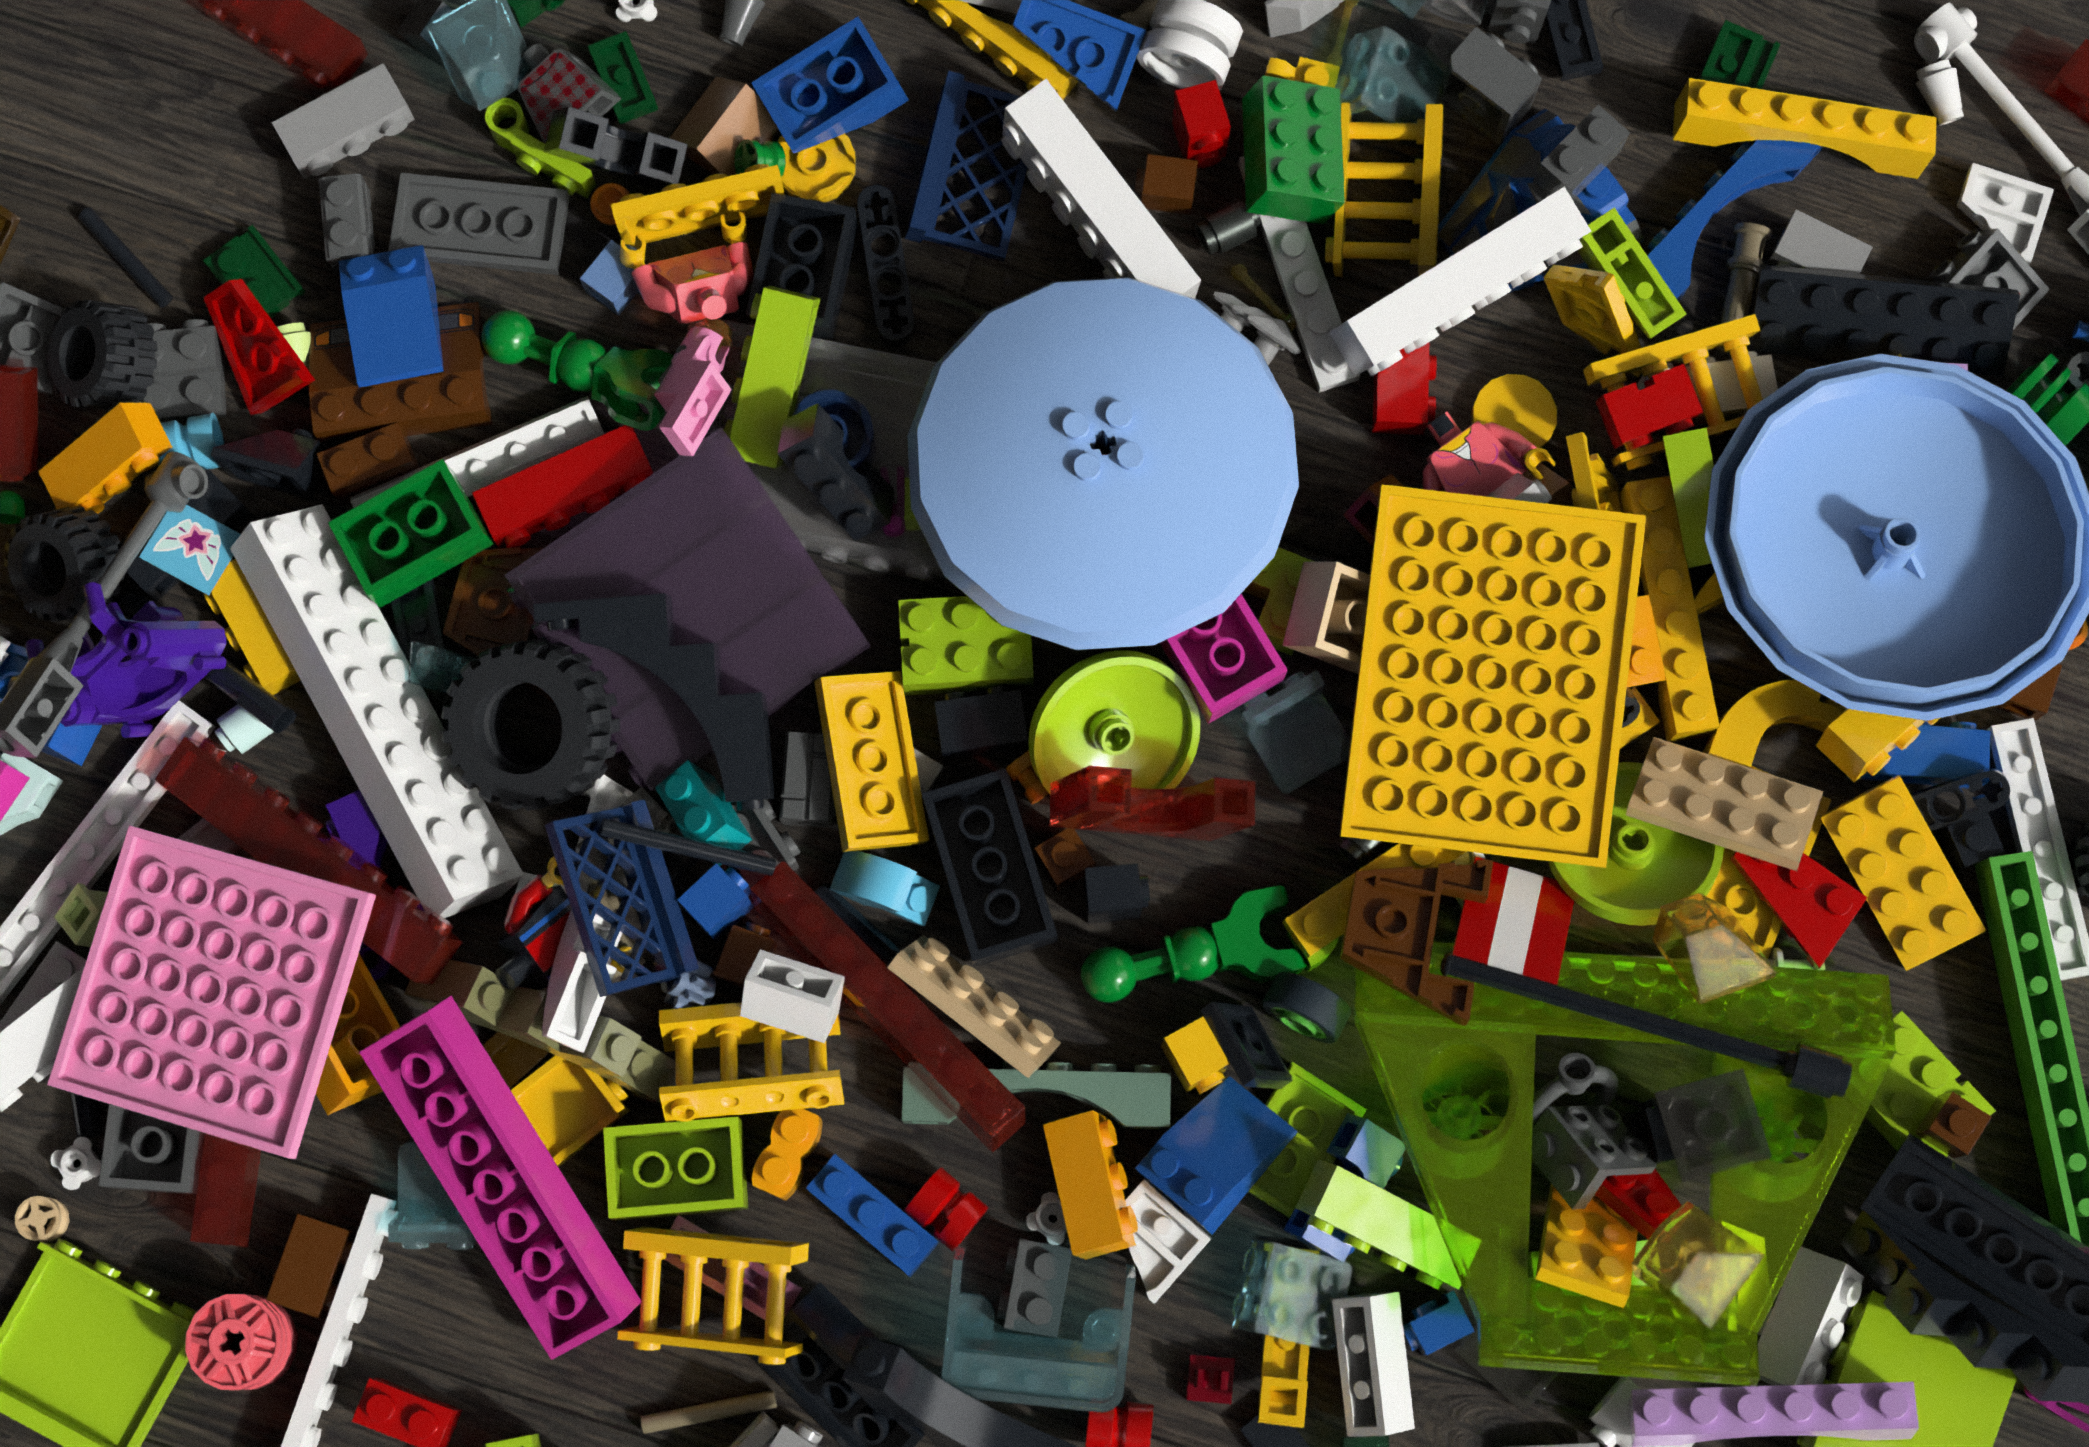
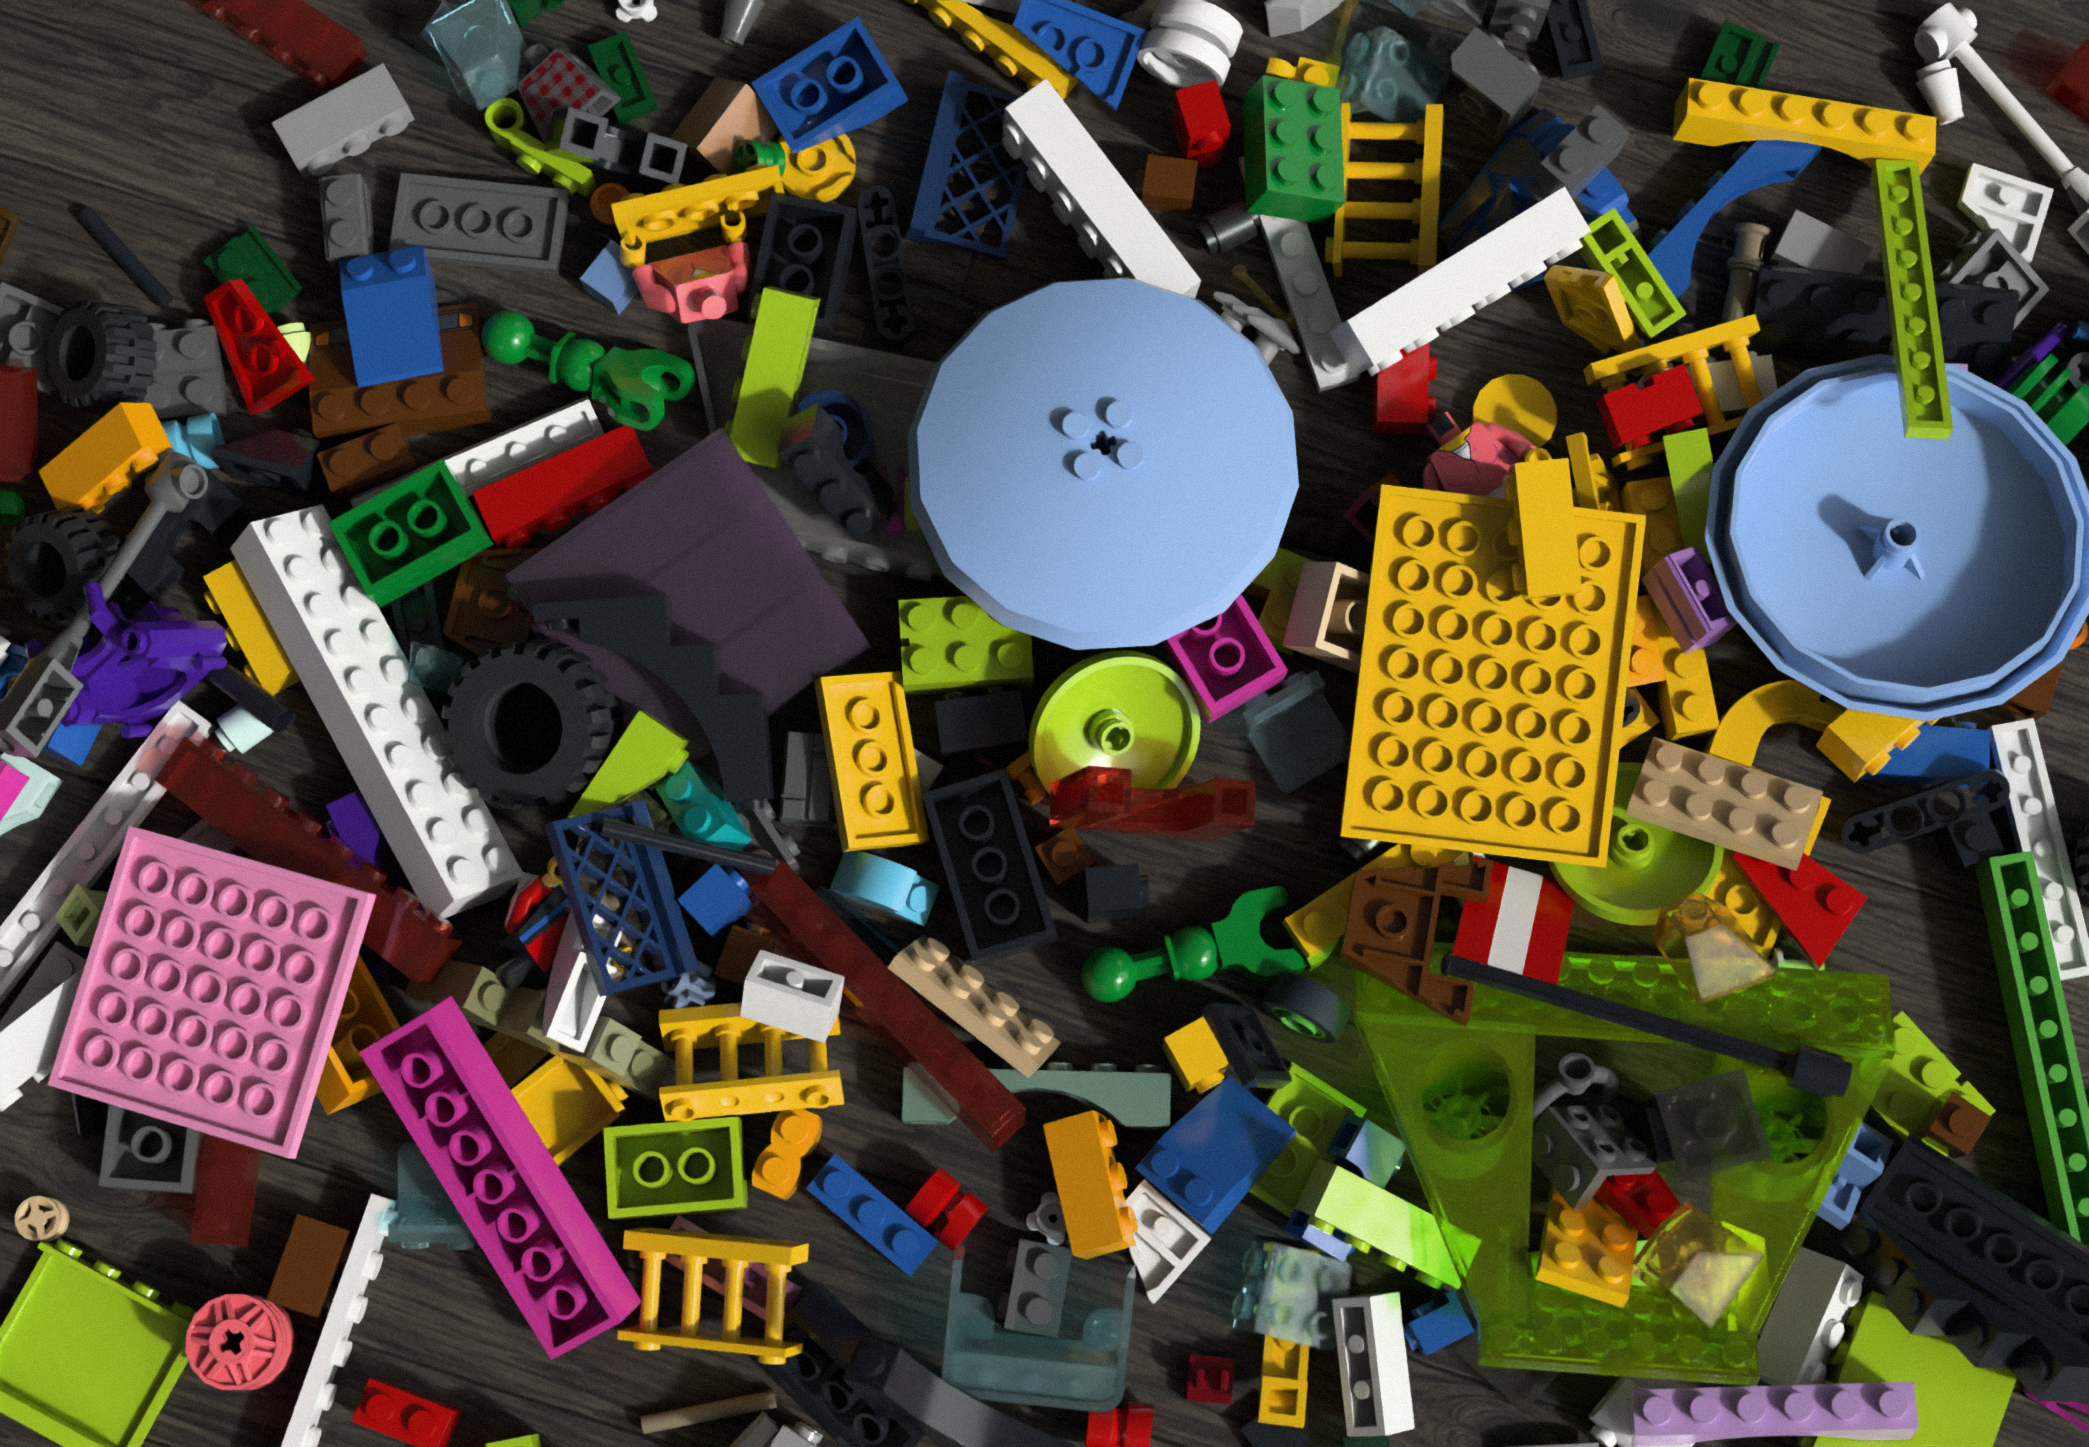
(64, 1160): white plate -> none
(191, 548): medium azure sticker -> none
(637, 761): none -> lime slope
(692, 385): bright pink plate -> none
(1543, 529): none -> yellow brick
(1689, 599): none -> brick
(1859, 1168): none -> medium blue brick
(1902, 873): yellow plate -> none
(1911, 300): none -> lime plate
(2032, 355): none -> dark purple bar

